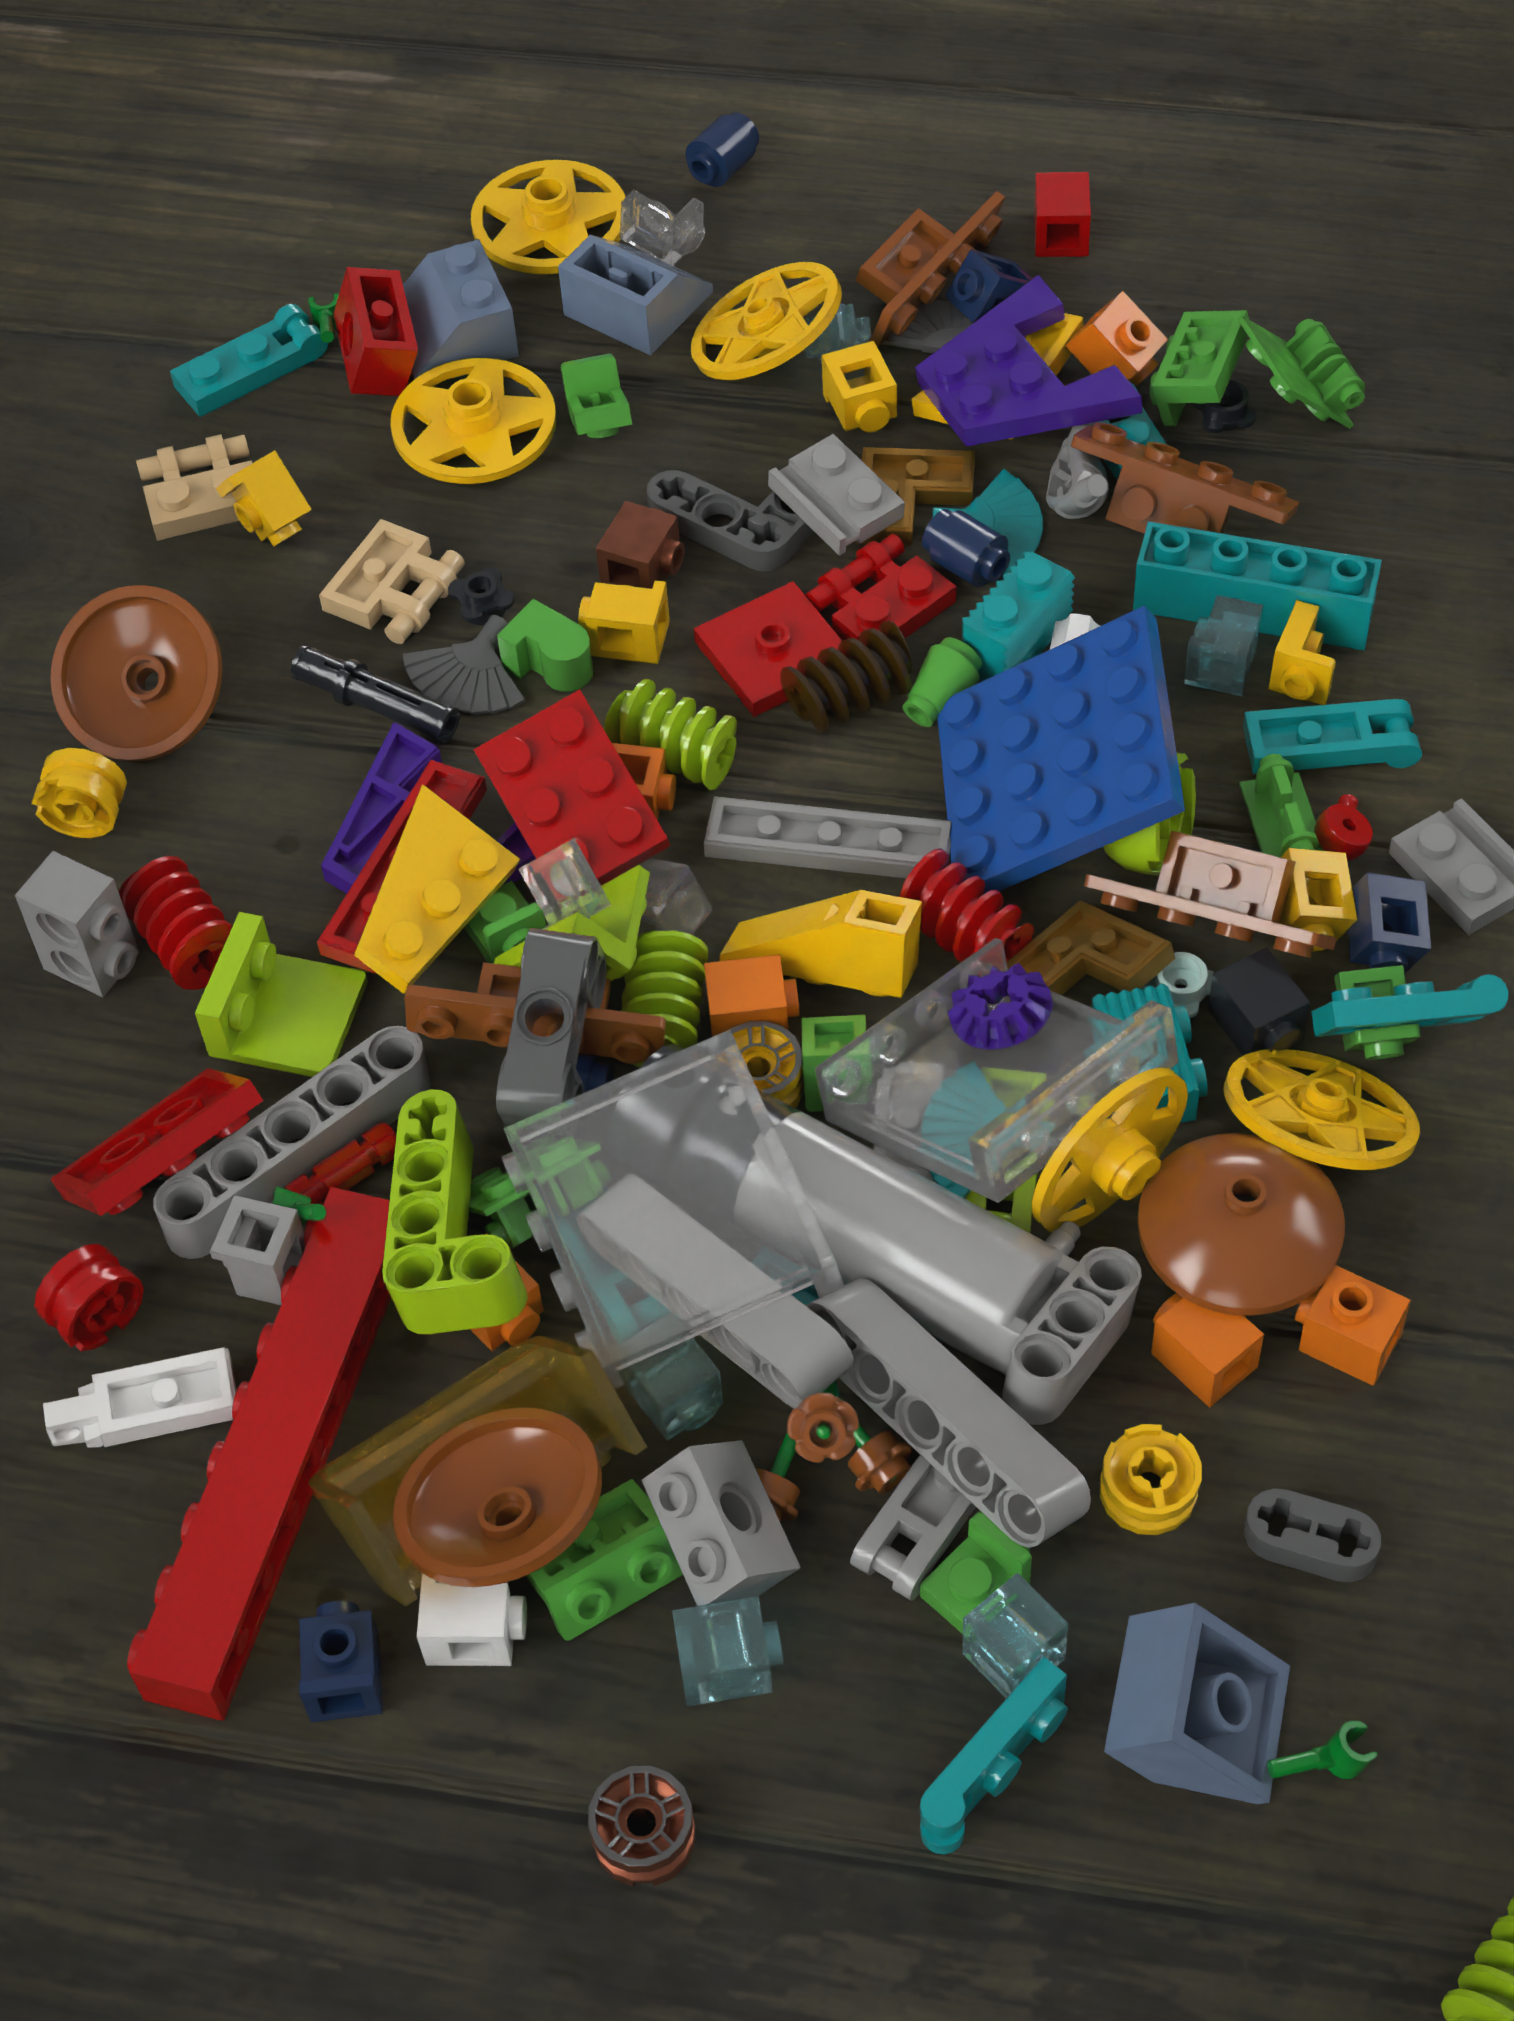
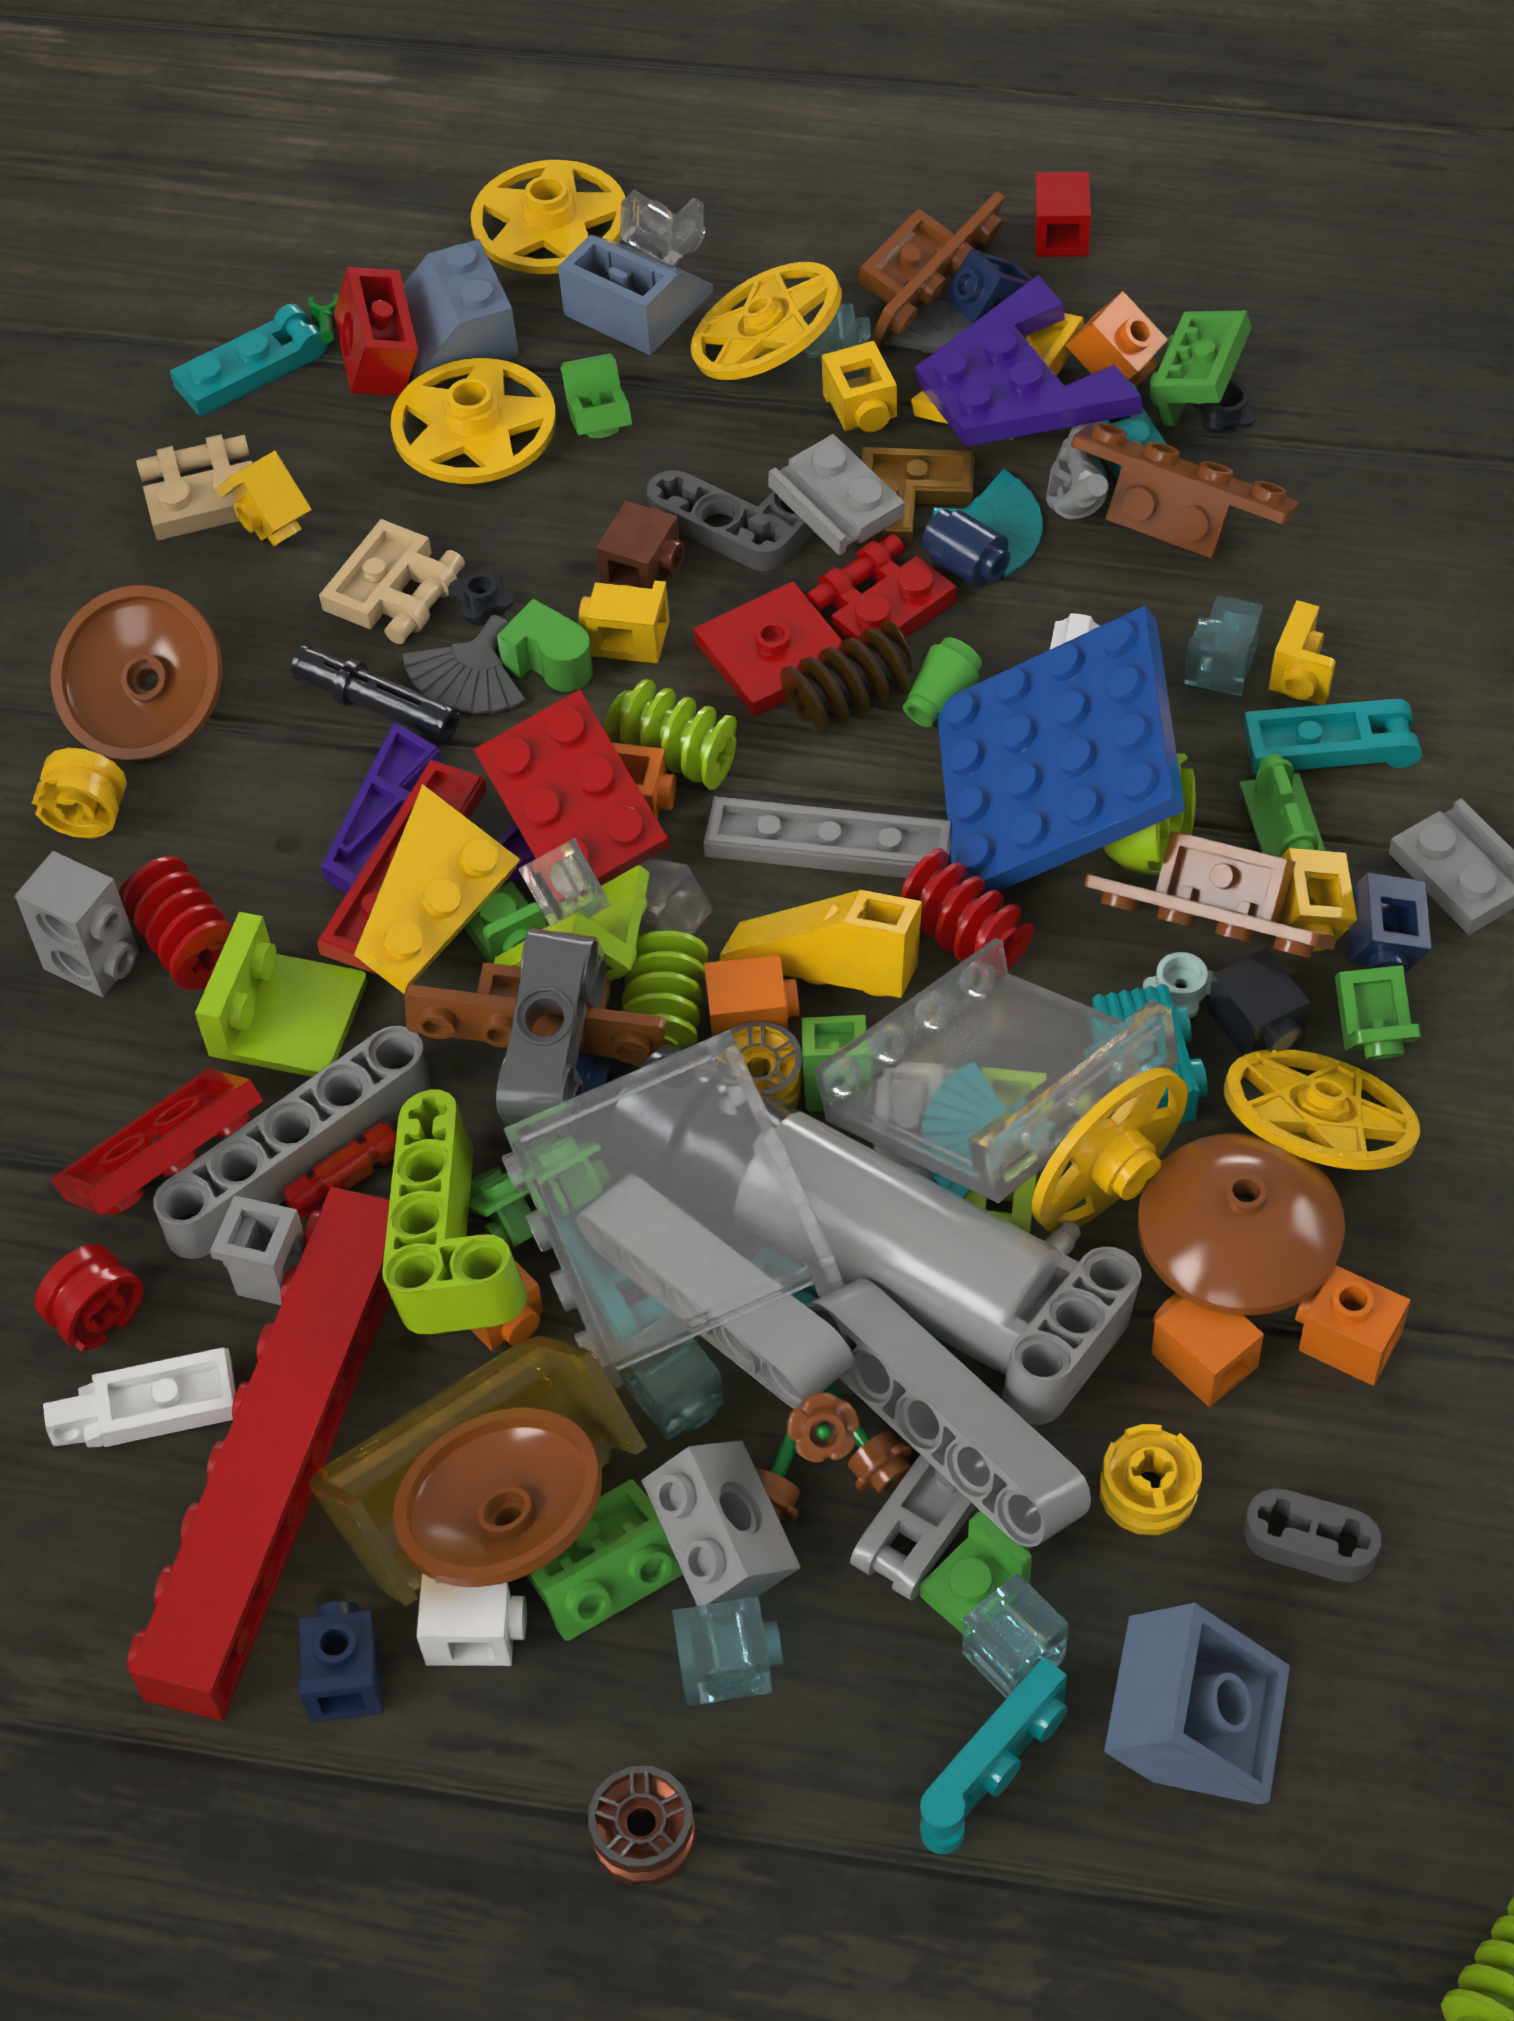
(297, 1201): green hand -> none
(722, 149): dark blue brick -> none
(1009, 1022): dark purple gear -> none
(1019, 614): teal brick -> none
(1097, 945): pearl gold tile -> none
(1188, 567): teal brick -> none
(1308, 369): bright green hinge -> none
(1334, 1756): green hand -> none
(1344, 828): red piece -> none
(1412, 1004): teal plate -> none

